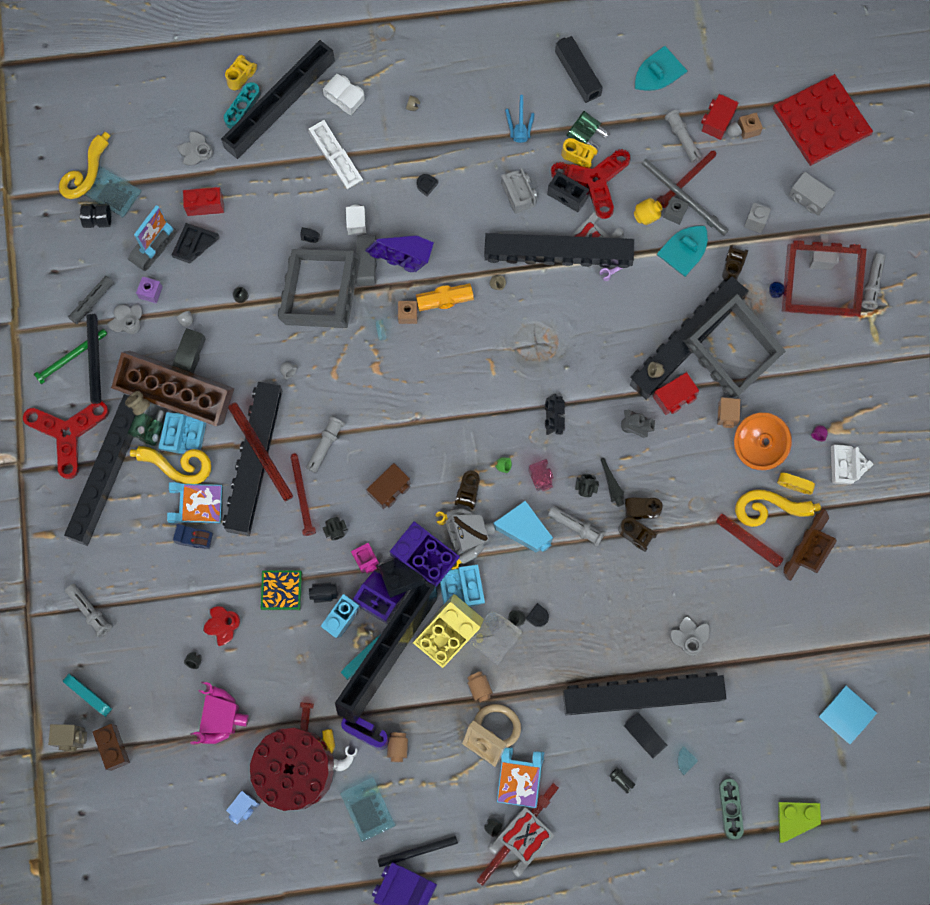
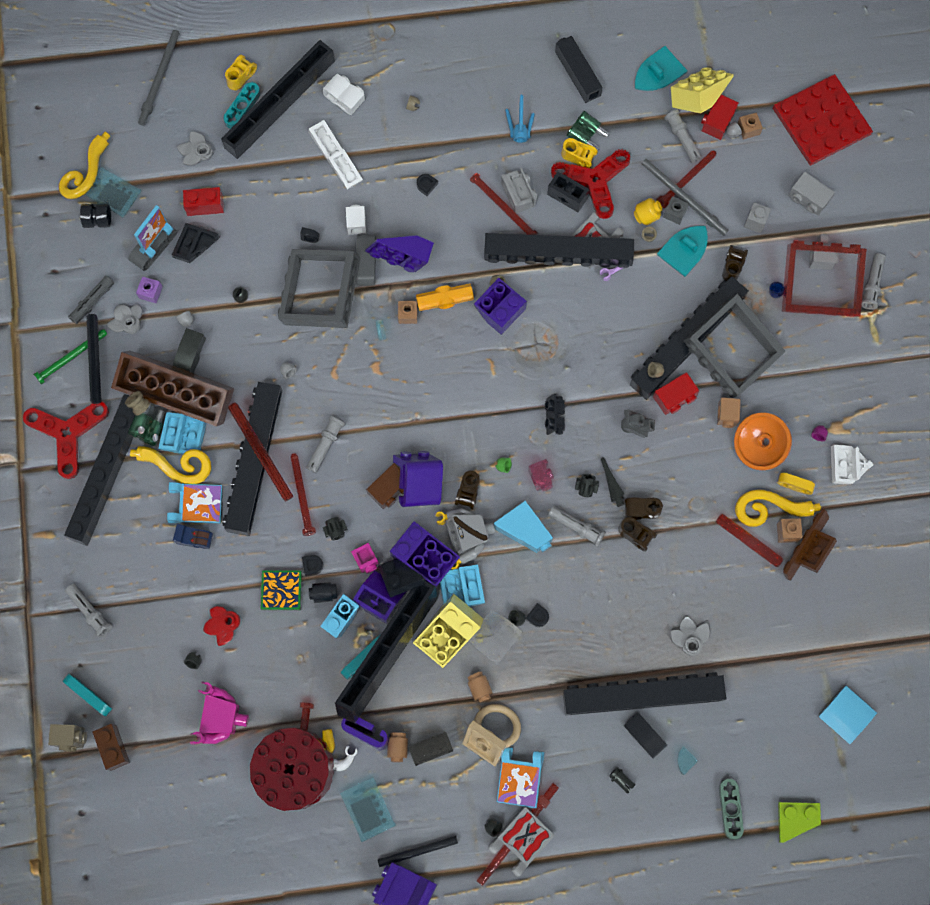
(147, 106): none -> dark grey bar
(241, 807): light blue brick -> none
(312, 565): none -> black tile
(420, 478): none -> dark purple piece
(430, 748): none -> clear smoke brick
(494, 197): none -> clear red bar
(500, 306): none -> dark purple slope
(649, 230): none -> dark tan hinge
(700, 90): none -> light yellow slope
(789, 530): none -> medium nougat brick

